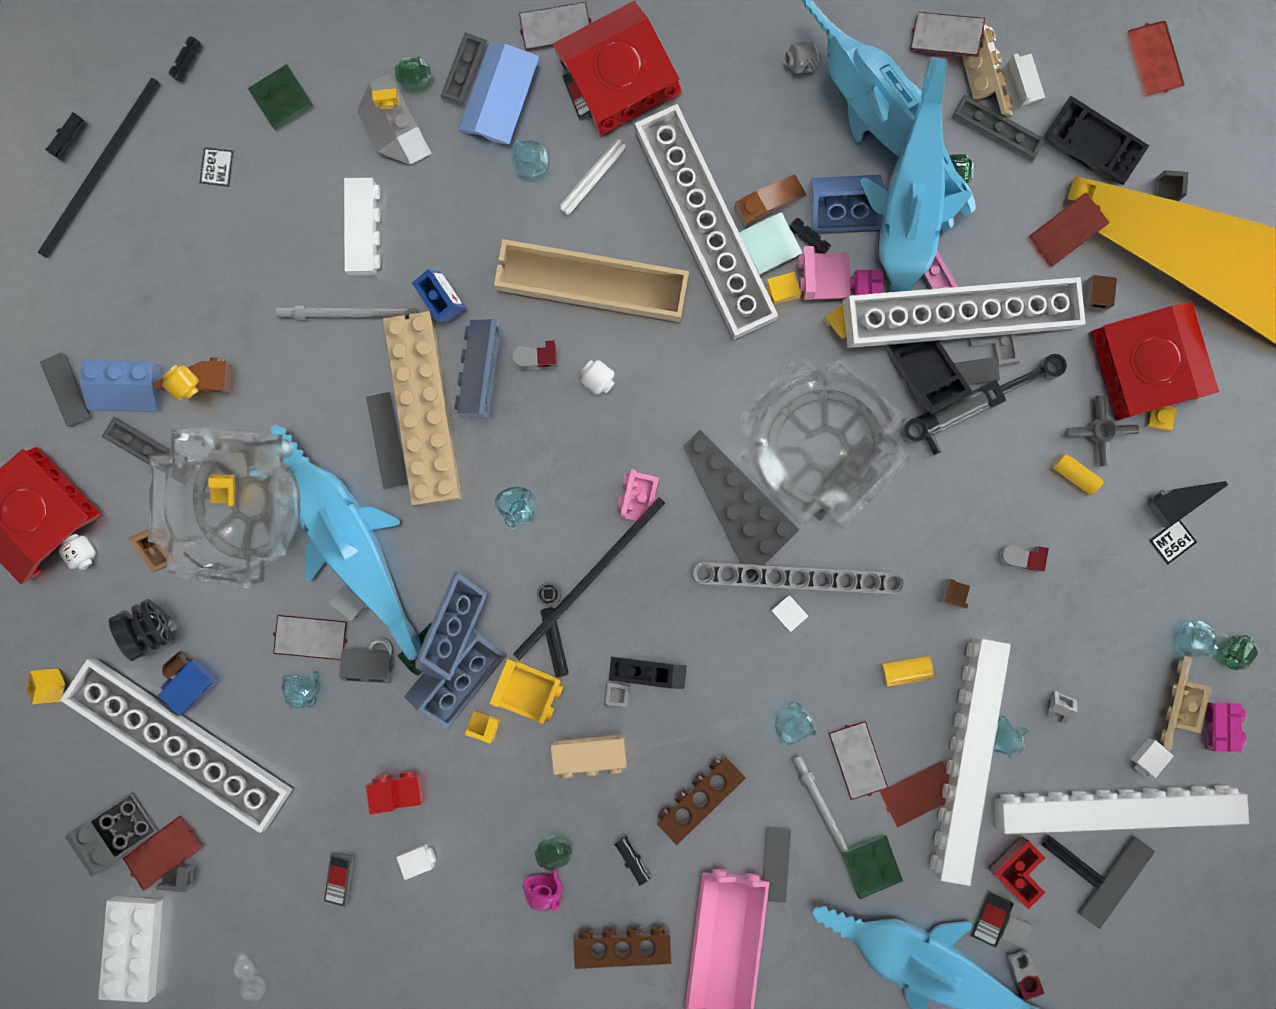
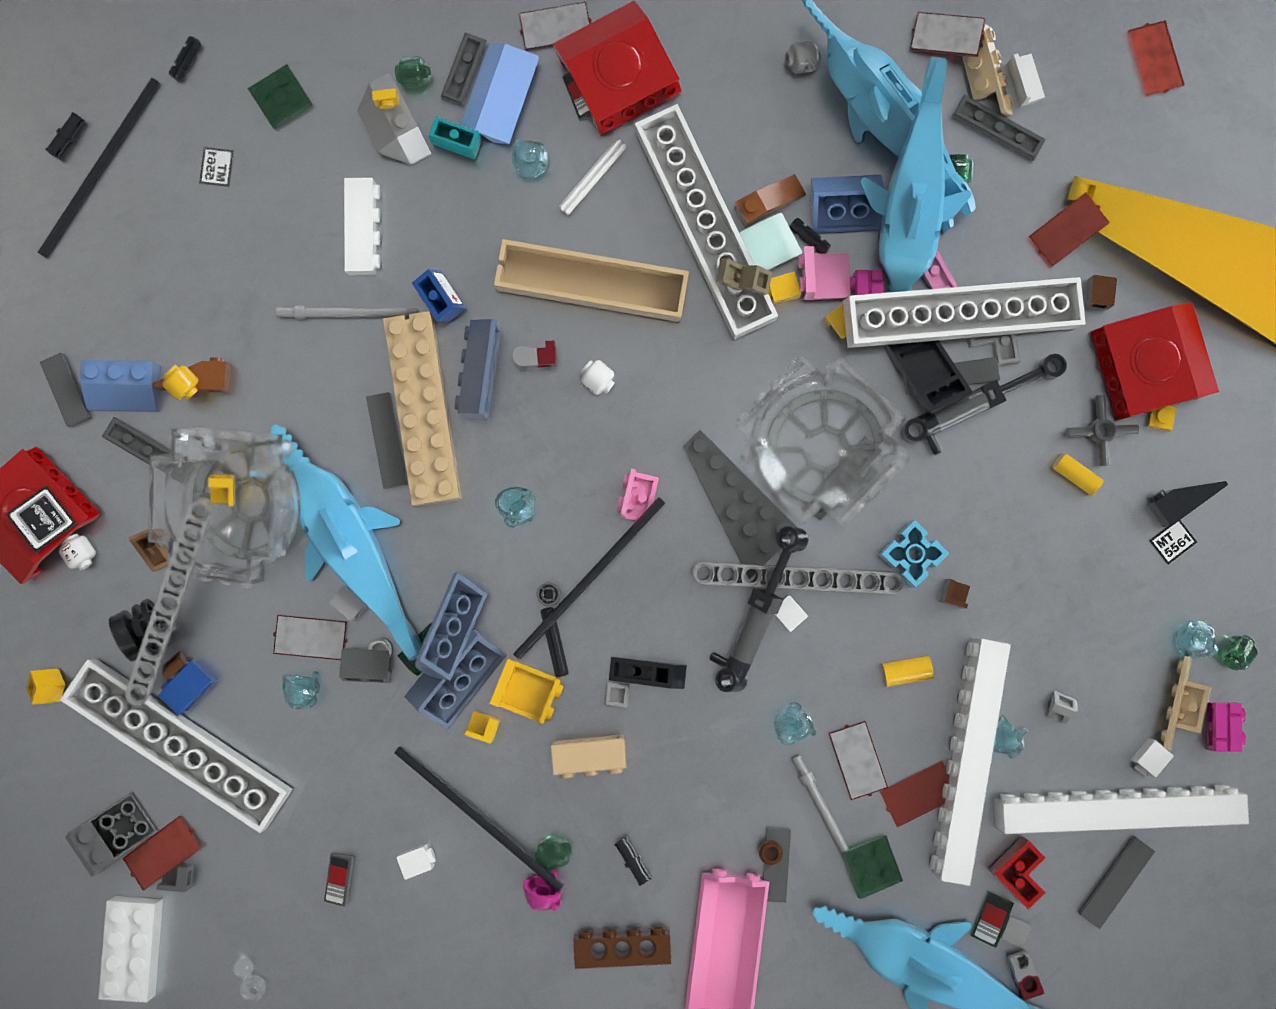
(41, 519): none -> tile
(161, 610): none -> light grey beam
(388, 793): red brick -> none
(455, 137): none -> teal brick
(479, 819): none -> black piece
(677, 829): reddish brown brick -> none
(744, 277): none -> dark tan slope
(763, 606): none -> black piece
(770, 852): none -> reddish brown plate
(927, 553): none -> medium azure brick
(1016, 557): leg -> none
(1073, 861): black axle -> none
(1096, 141): black slope -> none
(1172, 185): dark grey panel -> none

